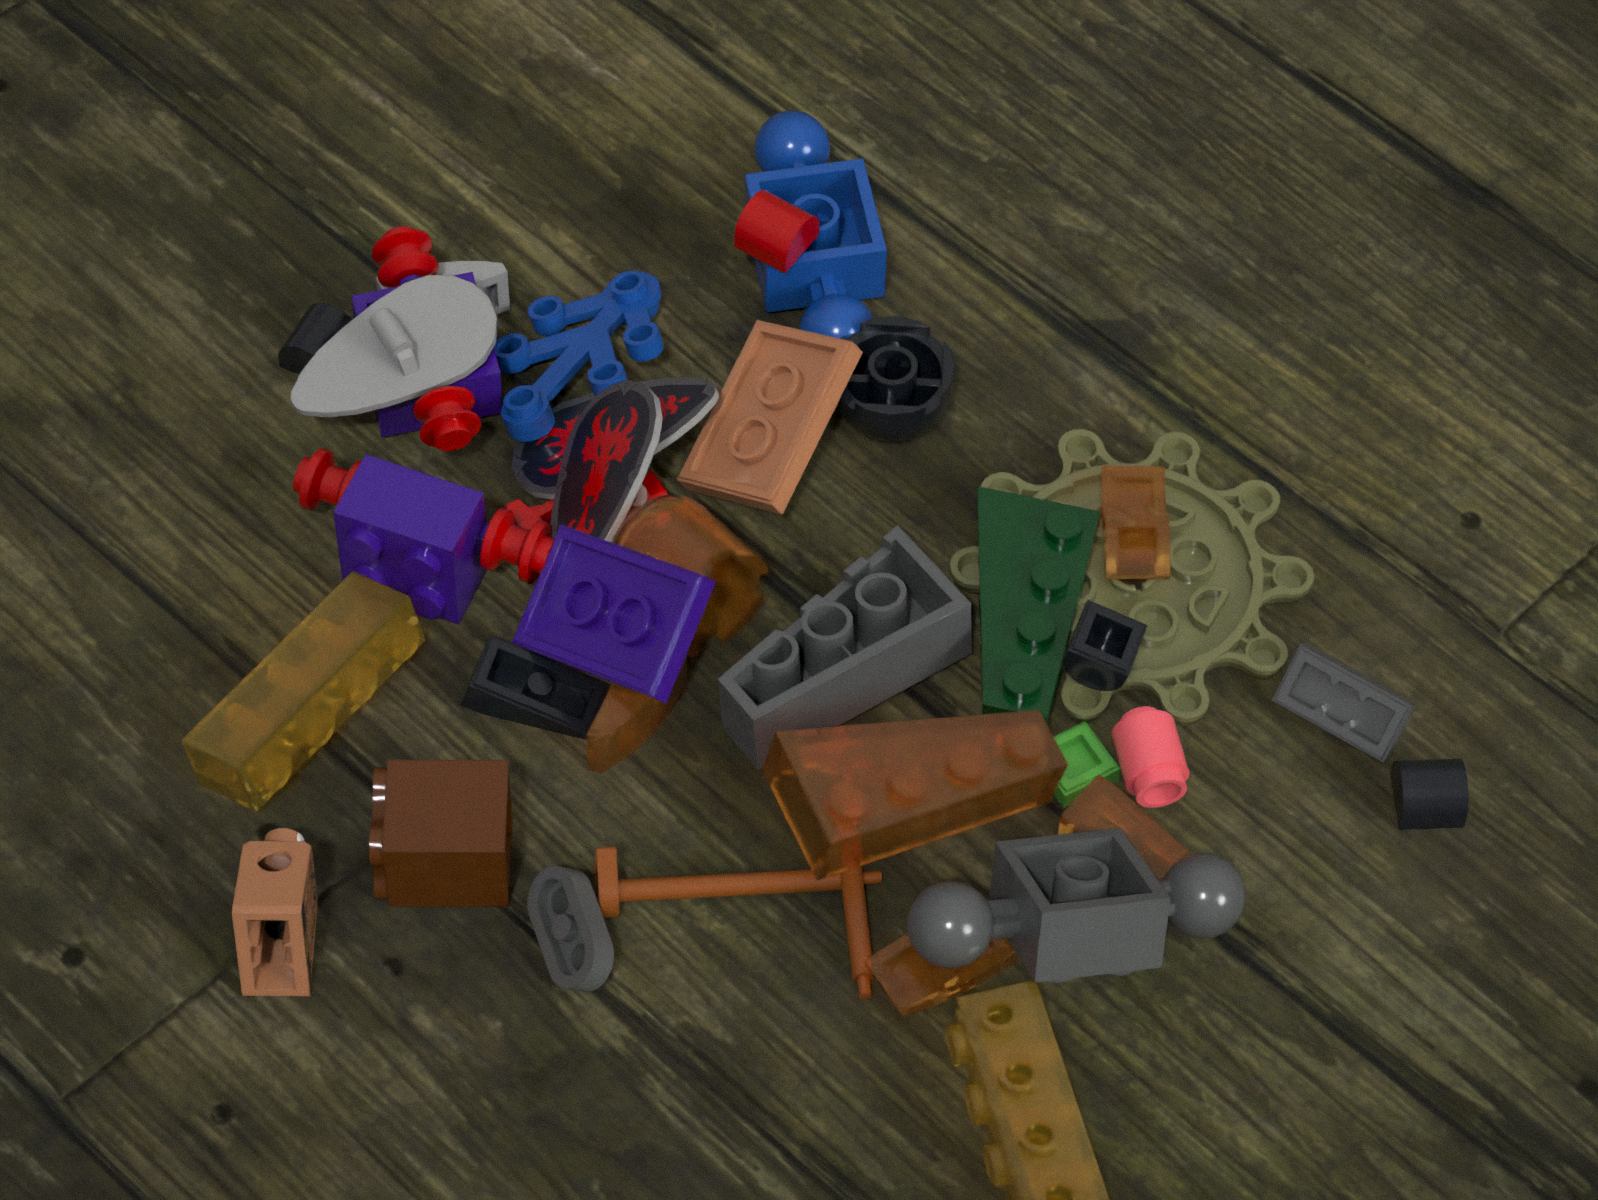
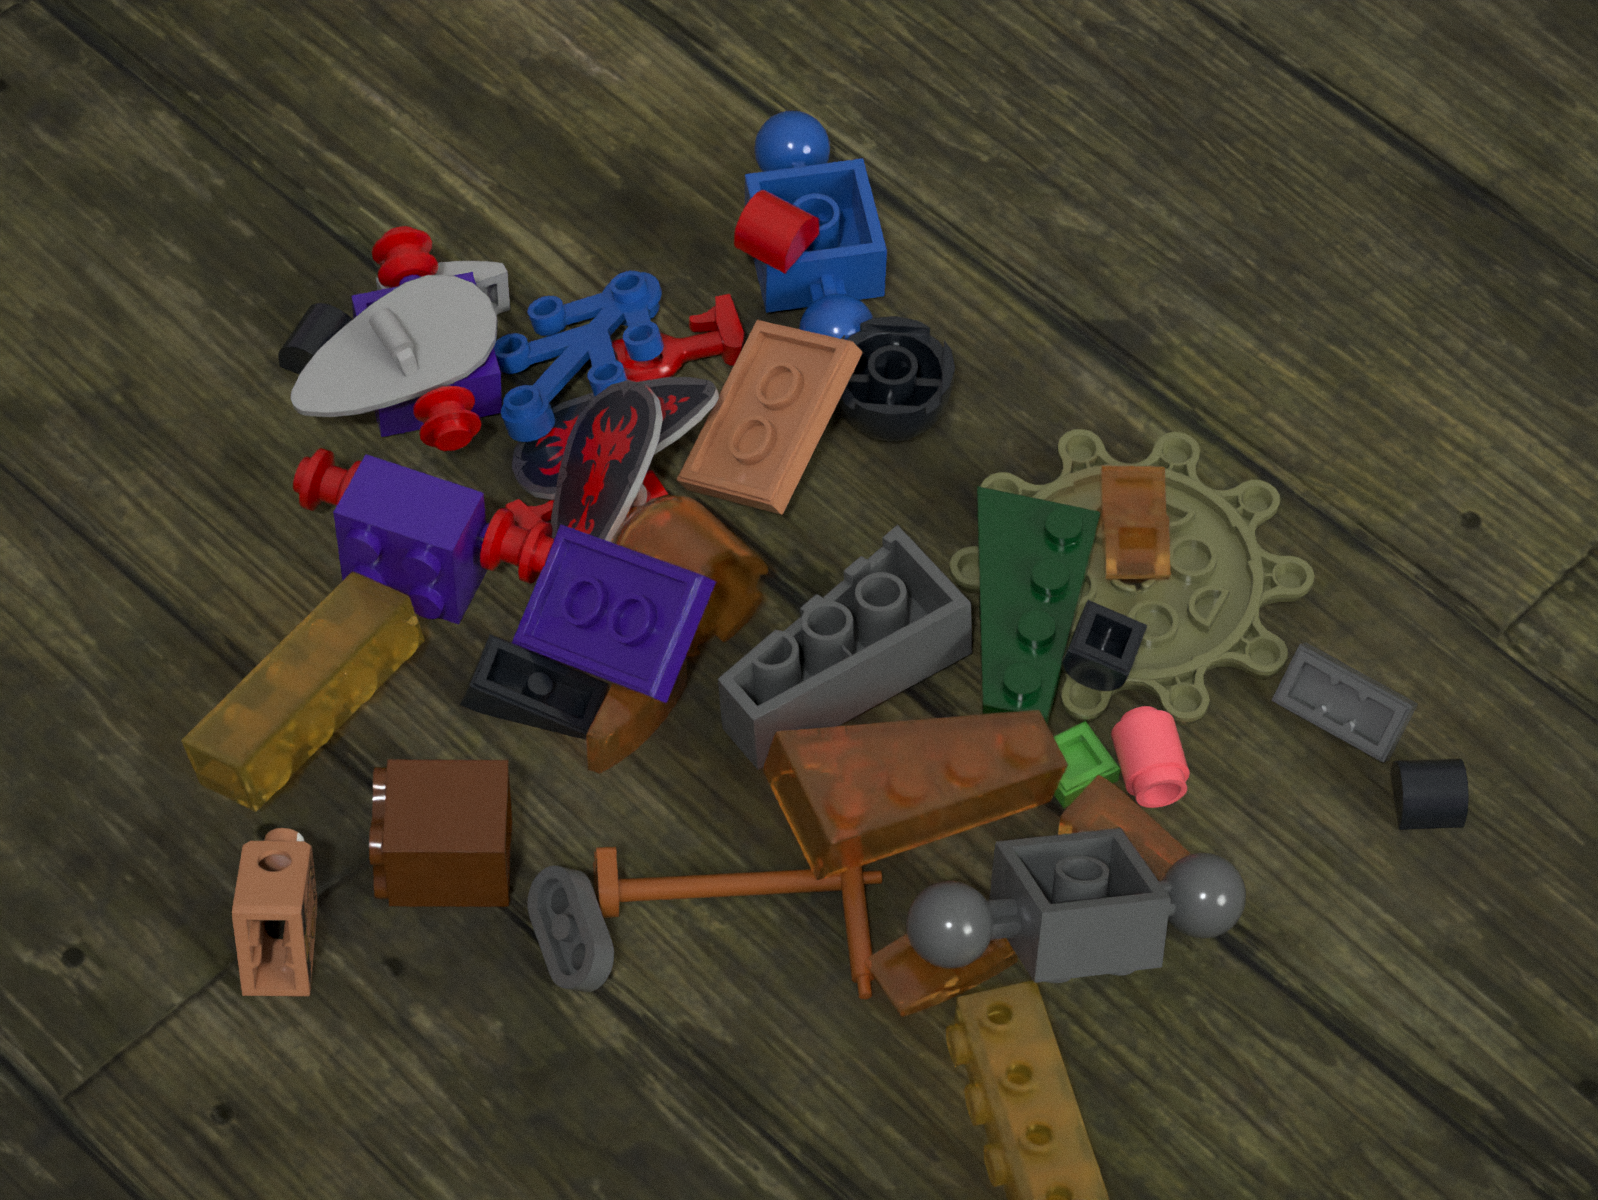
(726, 340): none -> red piece

